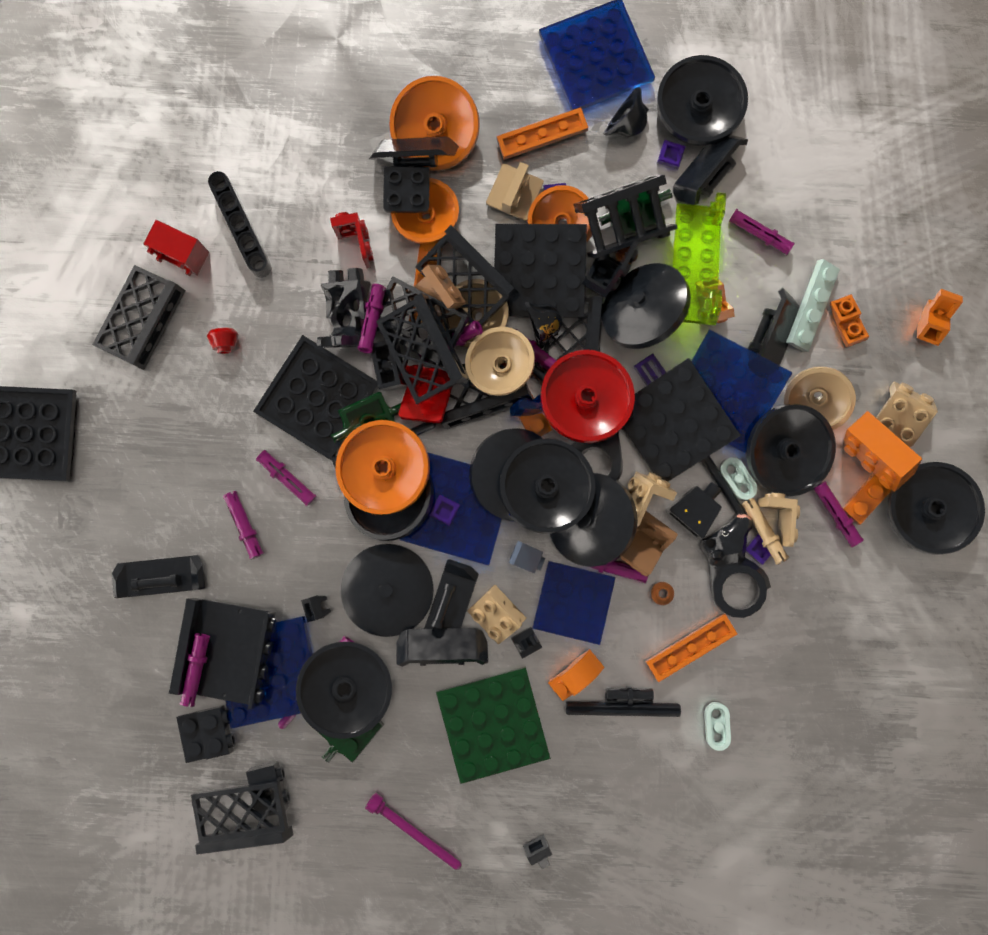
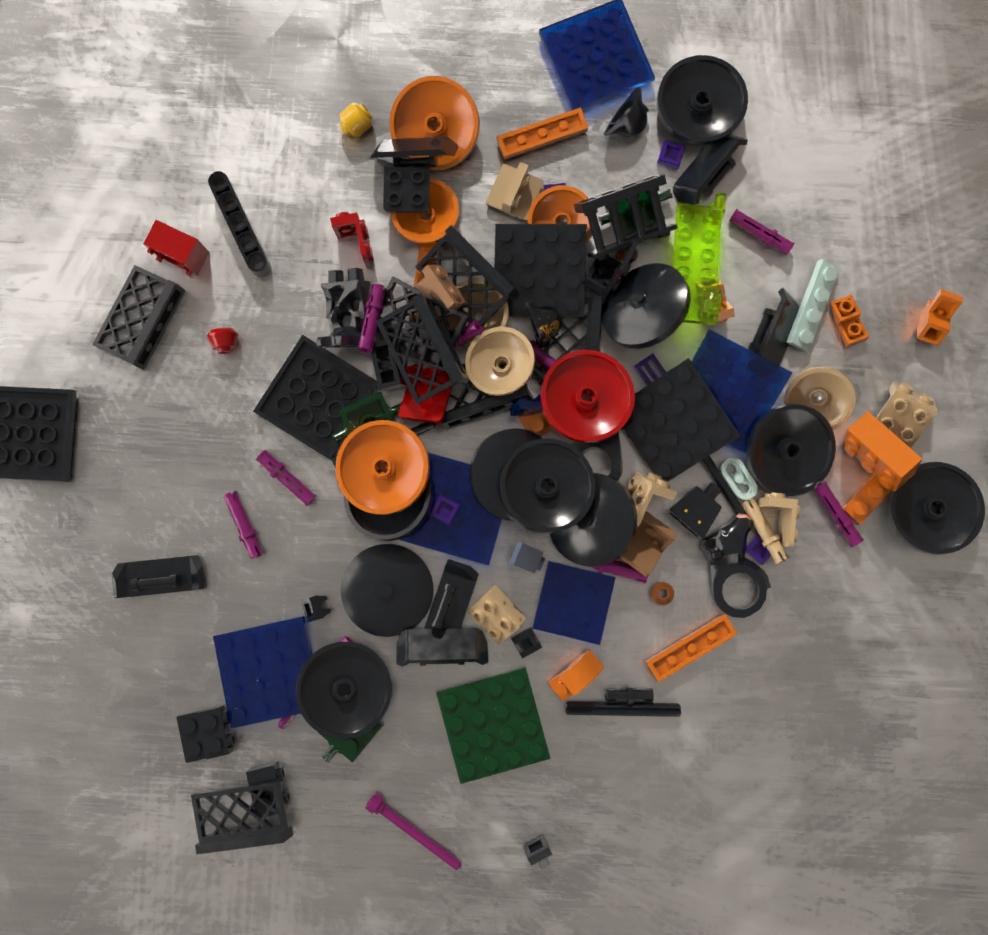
(196, 661): magenta pin -> none
(234, 651): black panel -> none
(355, 120): none -> yellow head
(717, 725): light aqua plate -> none

